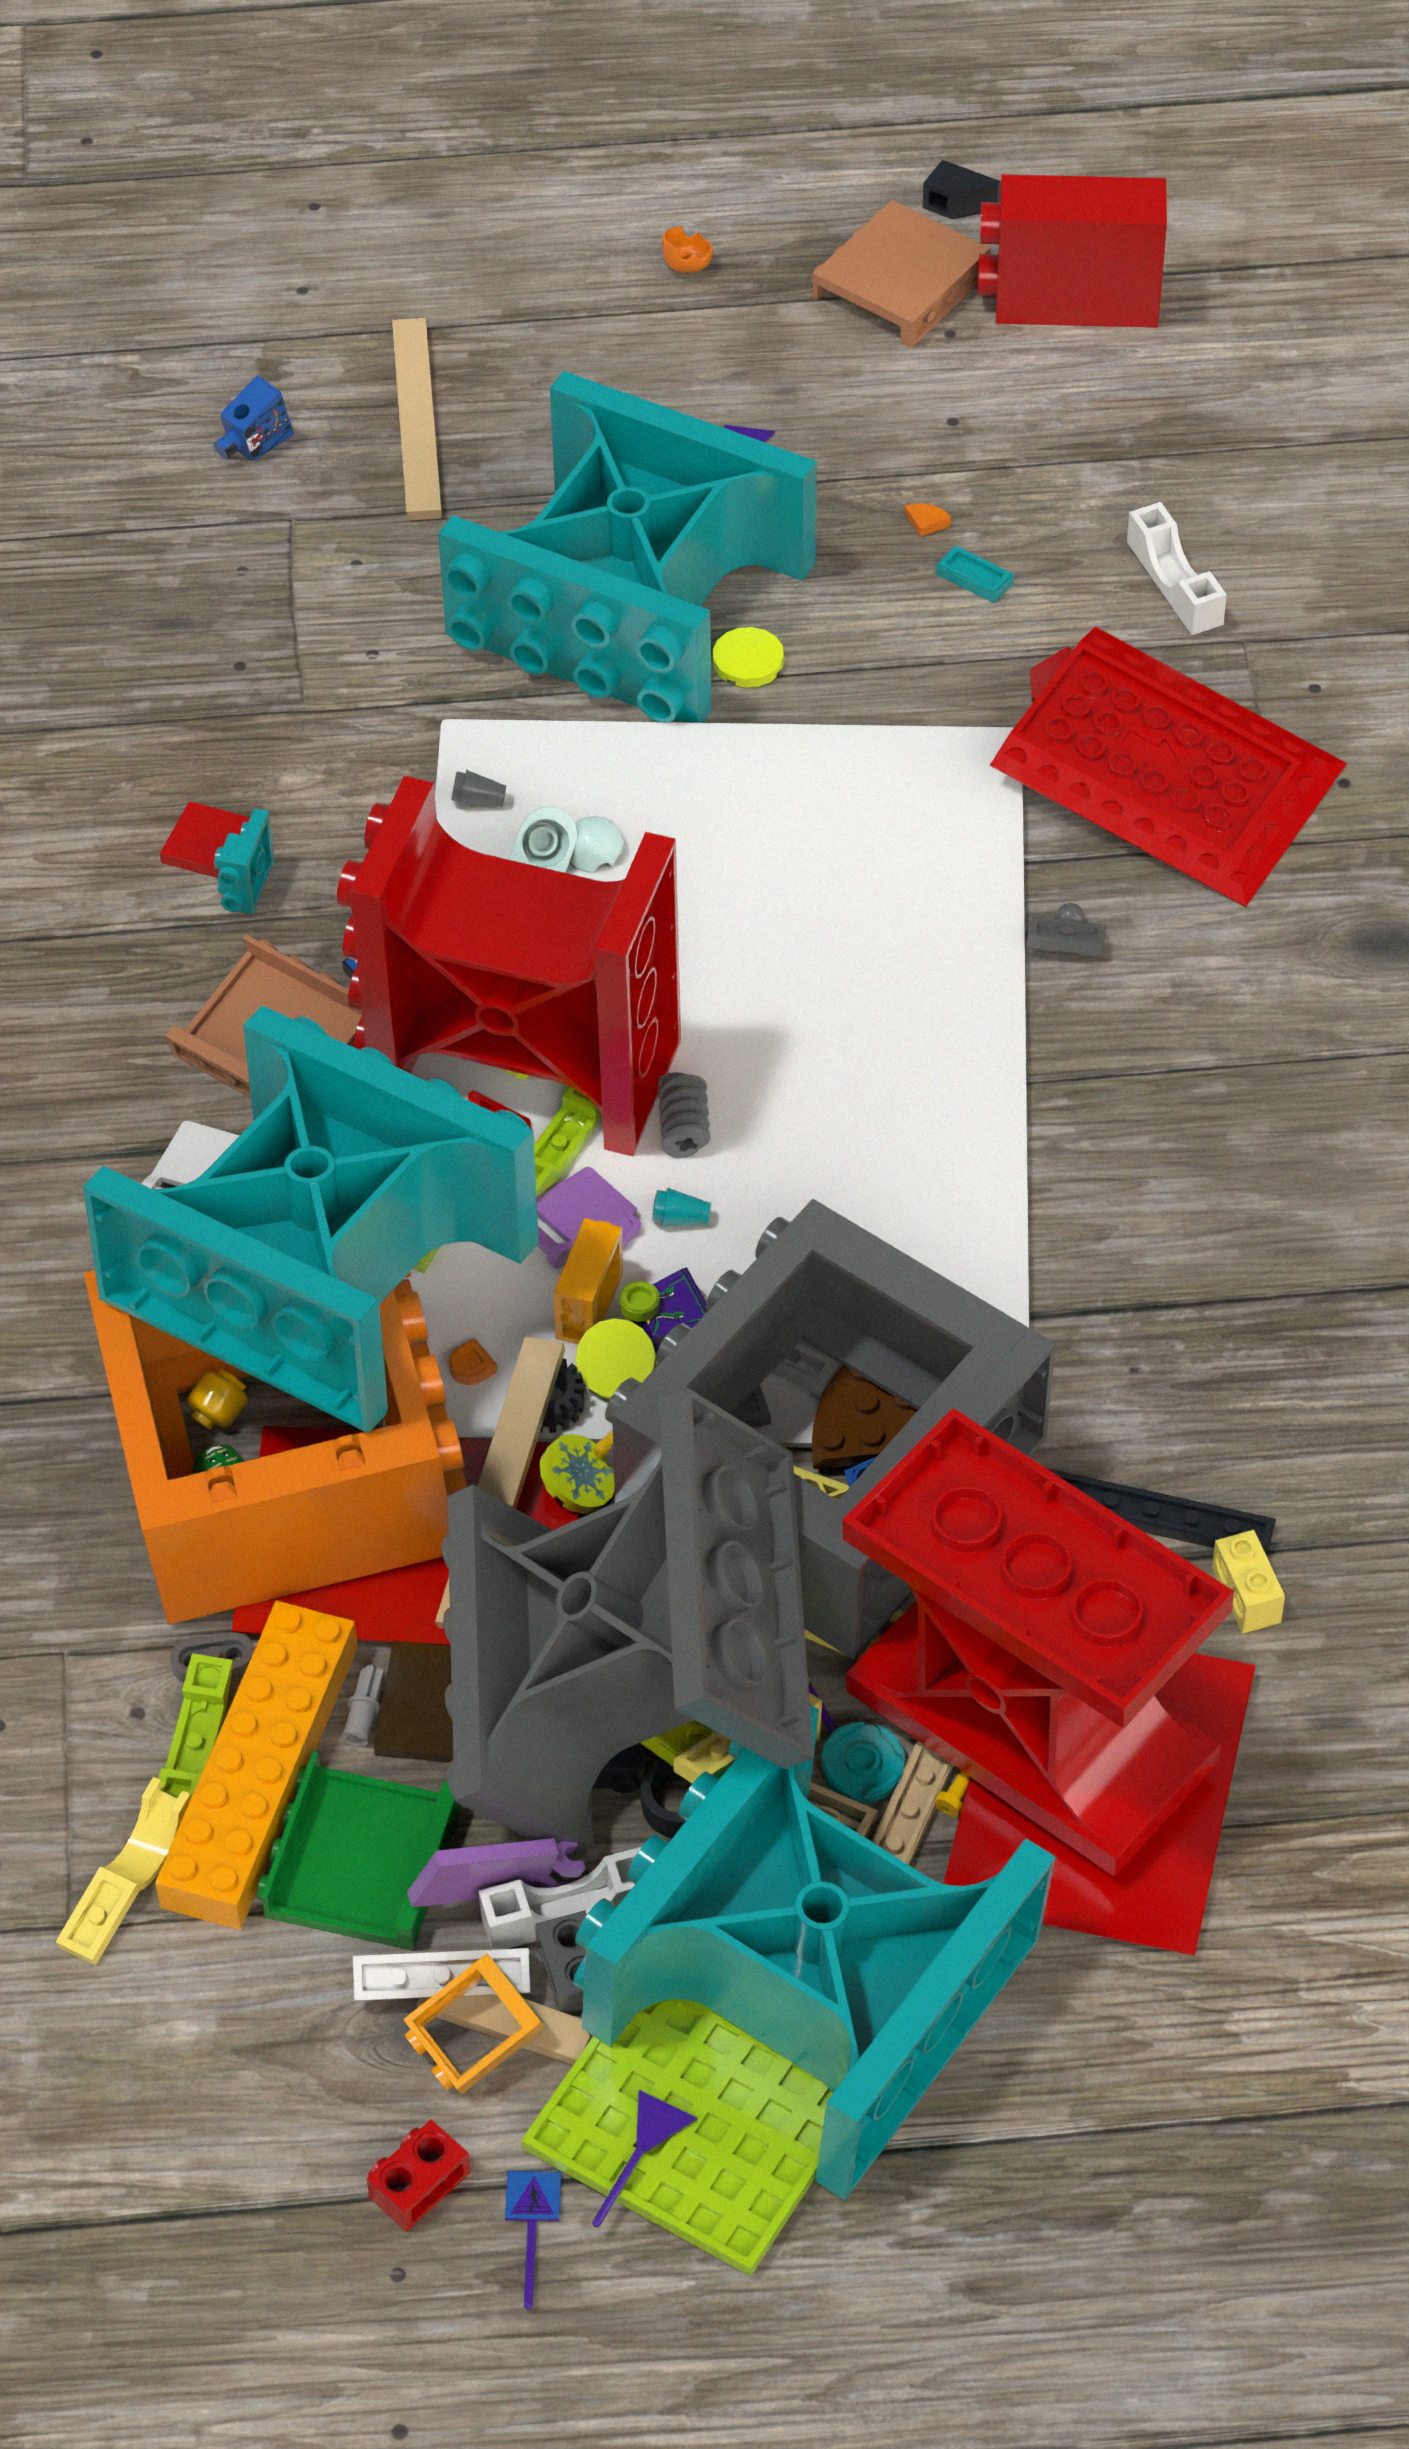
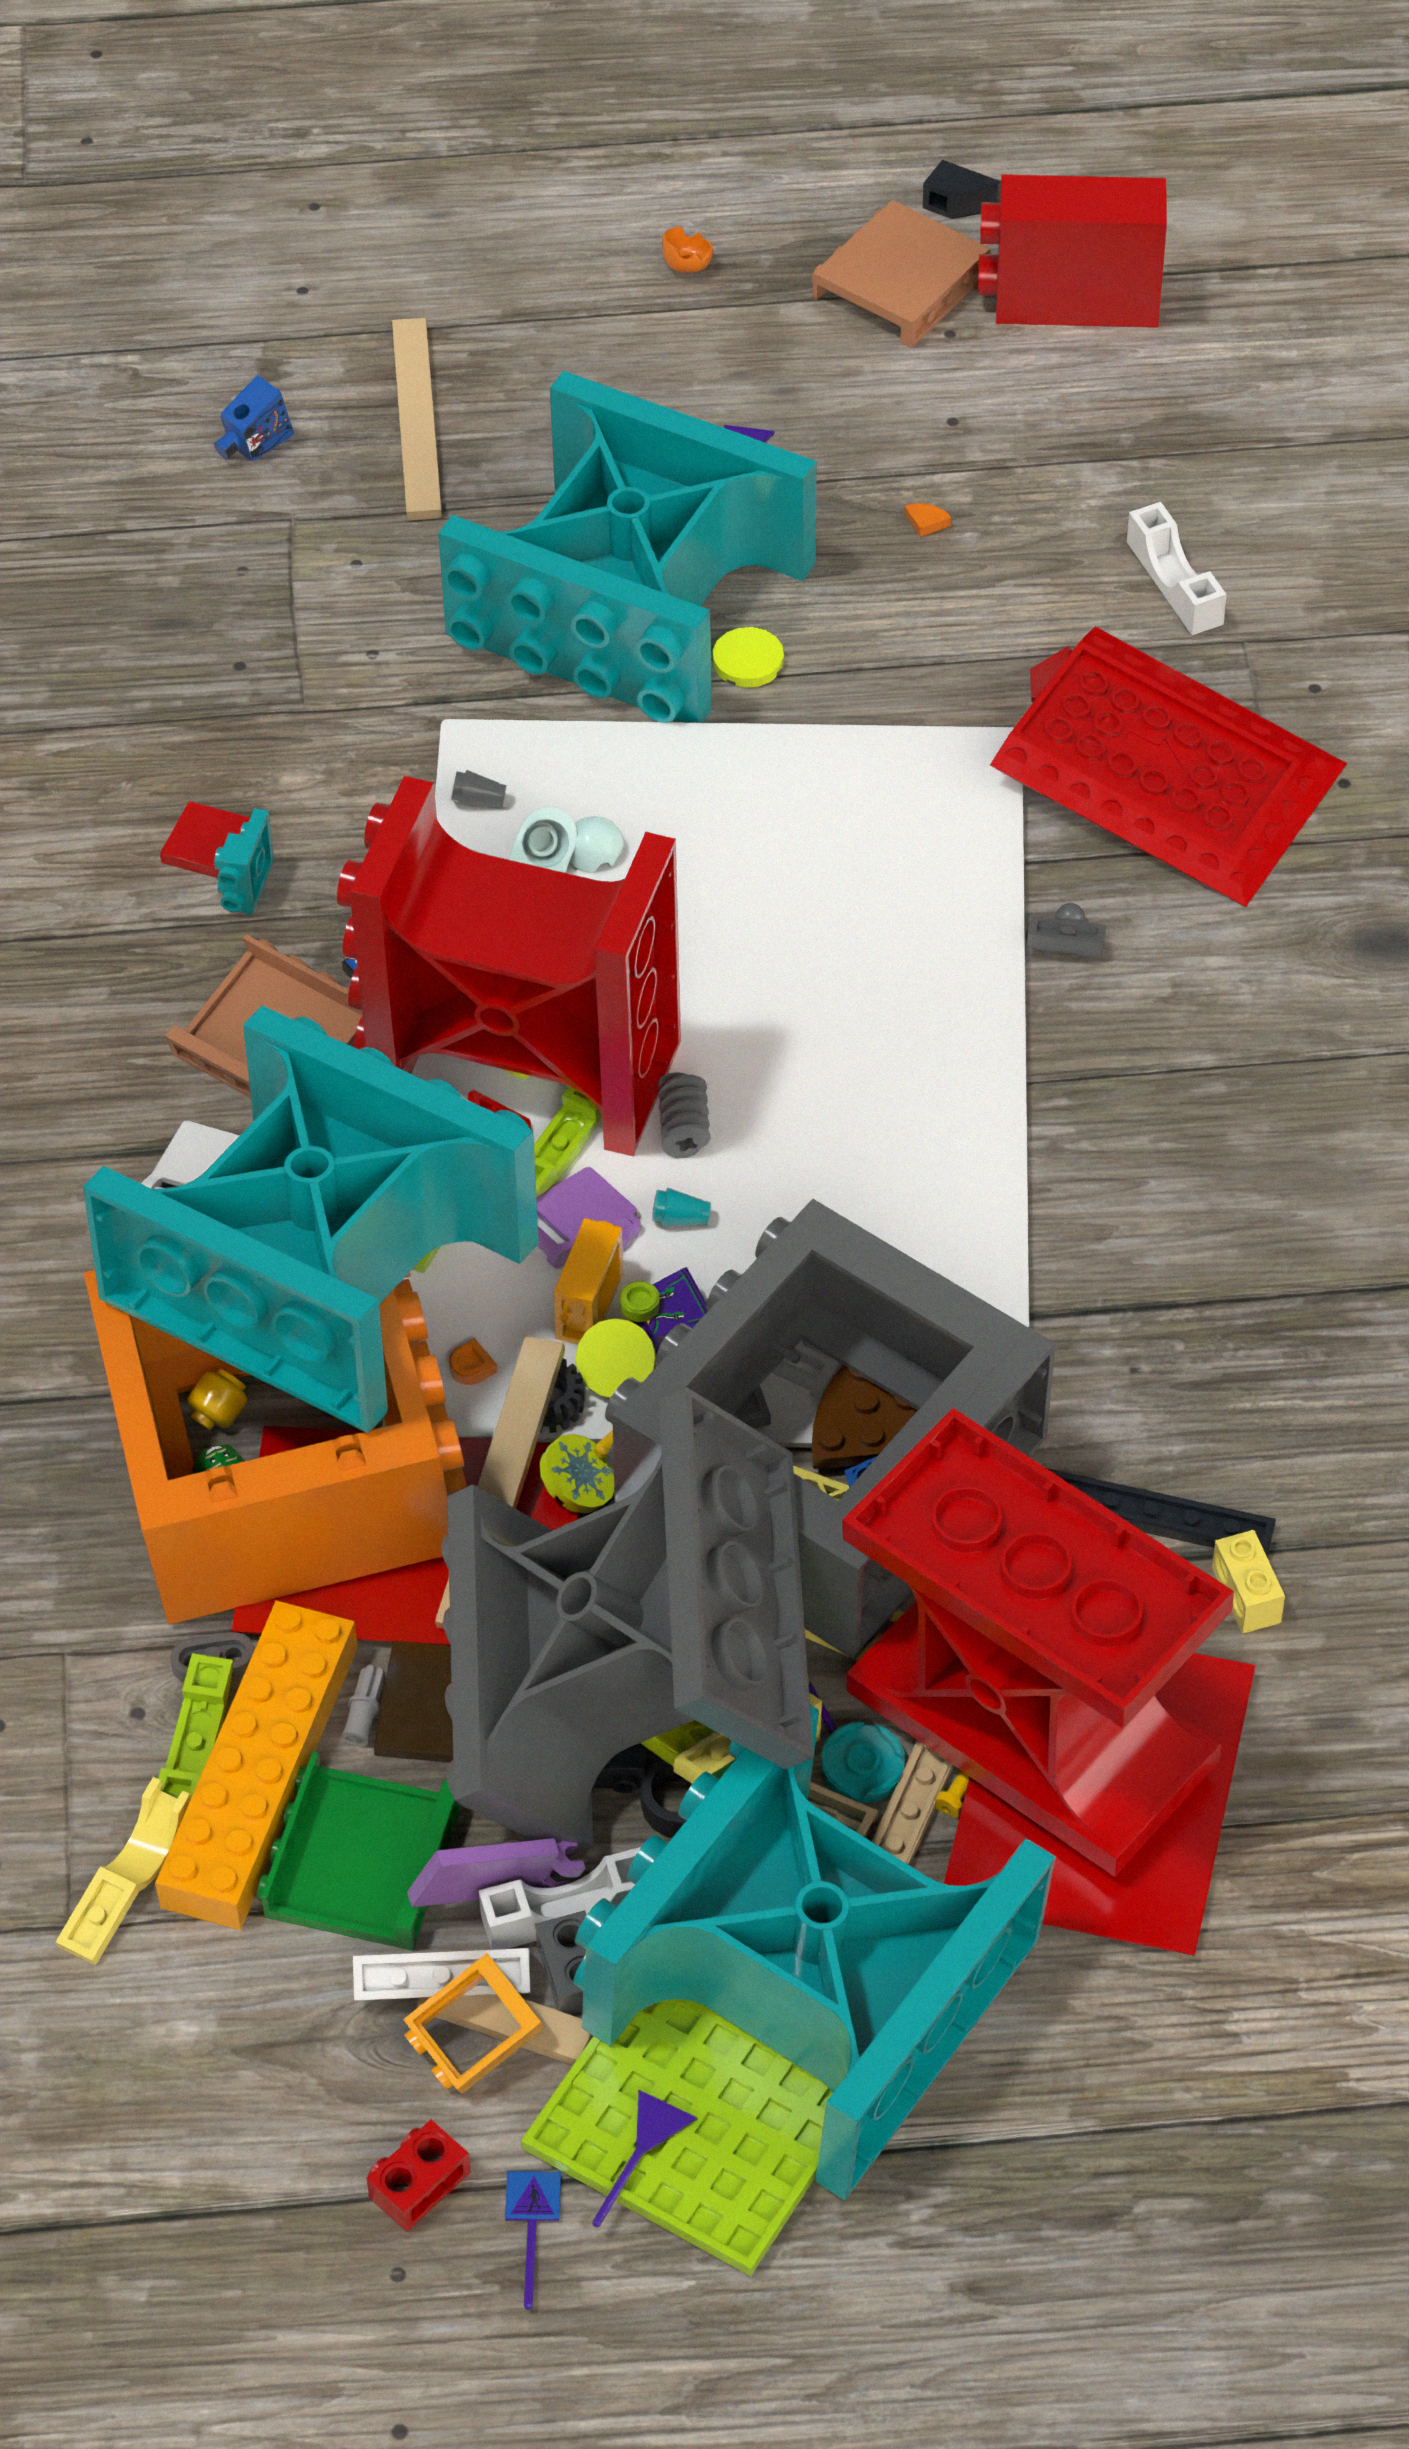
(974, 574): teal tile -> none

